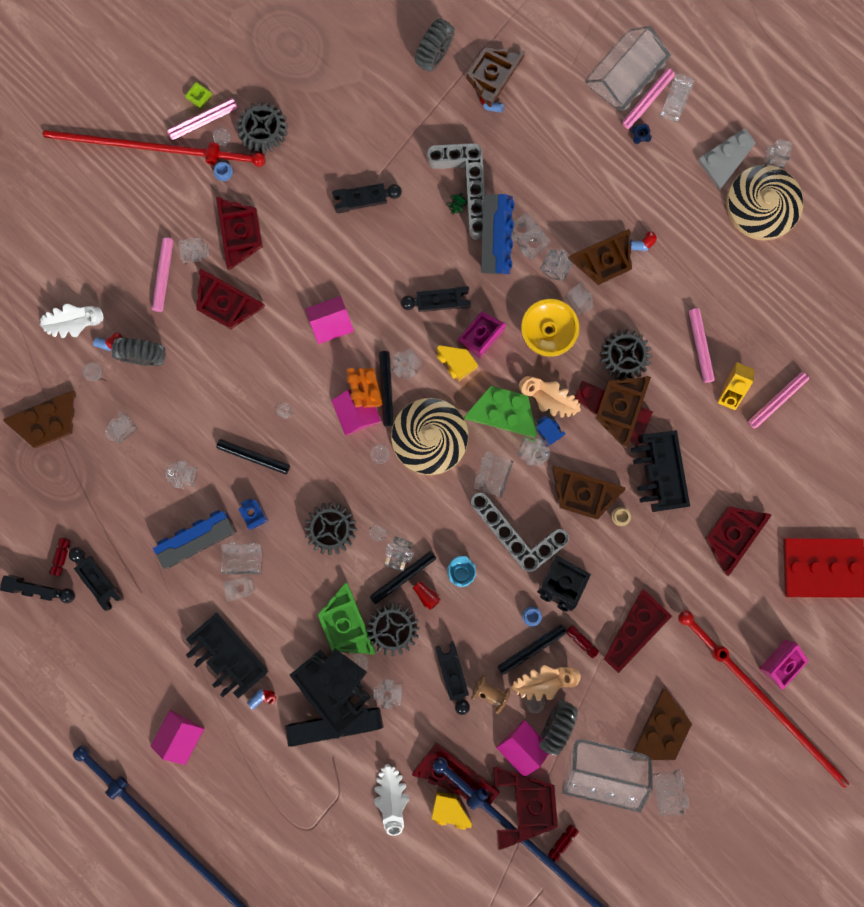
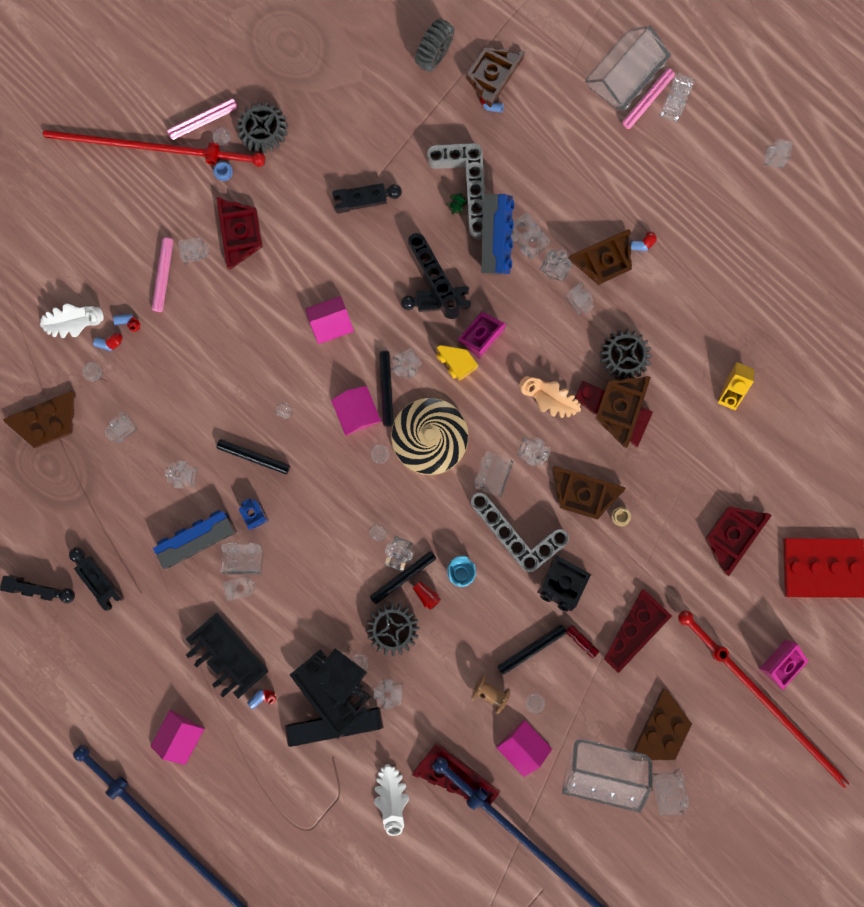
(59, 556): dark red axle -> none
(129, 320): none -> arm
(138, 352): dark grey gear -> none
(198, 95): lime tile -> none
(224, 302): dark red wing -> none
(340, 542): dark grey gear -> none
(344, 624): bright green wing -> none
(364, 387): orange plate -> none
(434, 283): none -> black beam
(450, 810): yellow slope -> none
(454, 678): black plate -> none
(504, 411): bright green wing -> none
(531, 616): medium blue plate -> none
(534, 807): dark red wing -> none
(546, 682): light nougat plant -> none
(549, 430): blue brick -> none
(552, 315): yellow dish -> none
(558, 728): dark grey gear -> none
(563, 843): dark red axle -> none
(642, 128): dark blue plate -> none
(665, 470): black hinge -> none
(701, 345): bright pink axle -> none
(726, 157): light grey wing -> none
(764, 202): dish -> none
(778, 400): bright pink axle -> none

